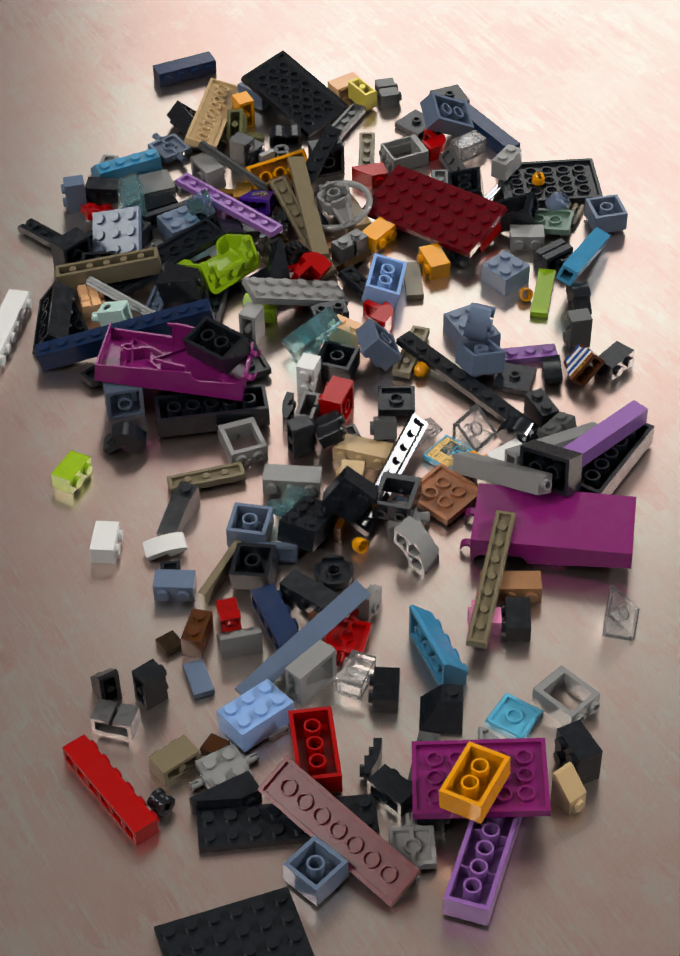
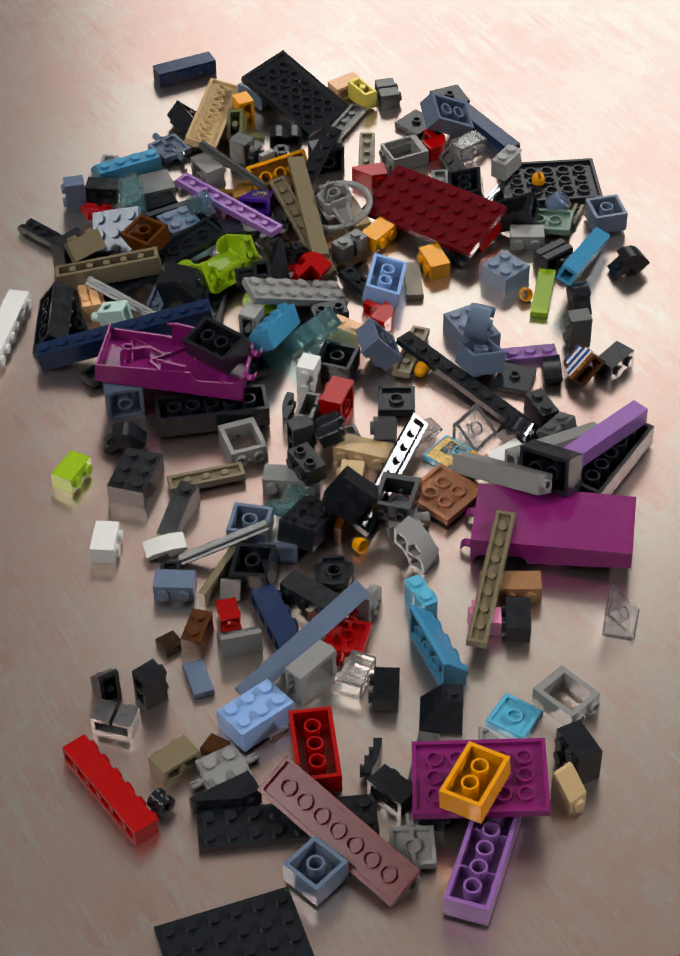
(84, 245): none -> dark tan brick
(135, 478): none -> black brick
(146, 233): none -> reddish brown slope
(224, 542): none -> axle
(230, 588): none -> light grey tile
(259, 269): none -> black brick
(274, 327): none -> dark azure slope
(306, 464): none -> black brick
(419, 595): none -> medium azure brick
(628, 258): none -> black brick

